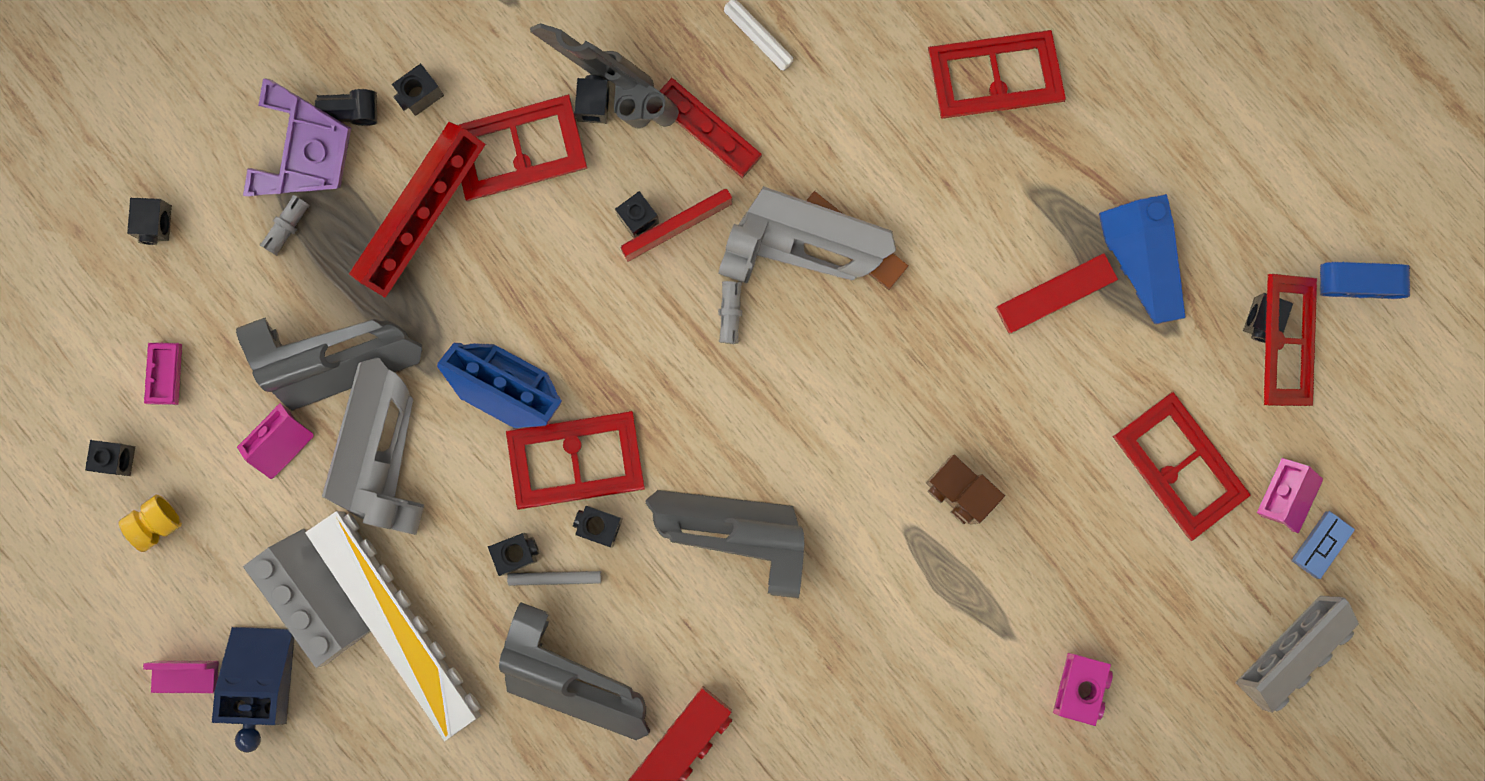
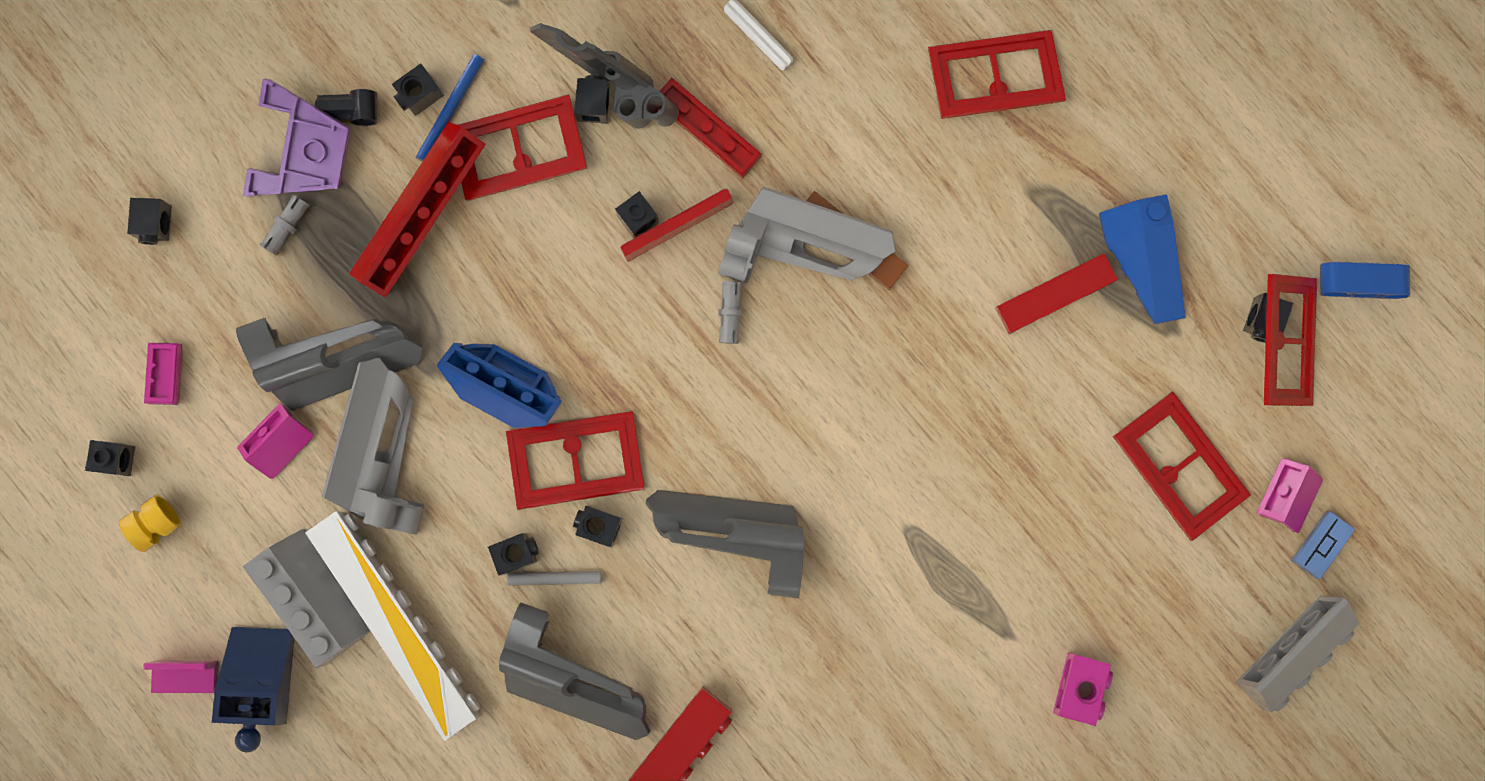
(451, 105): none -> blue bar
(967, 493): reddish brown brick -> none

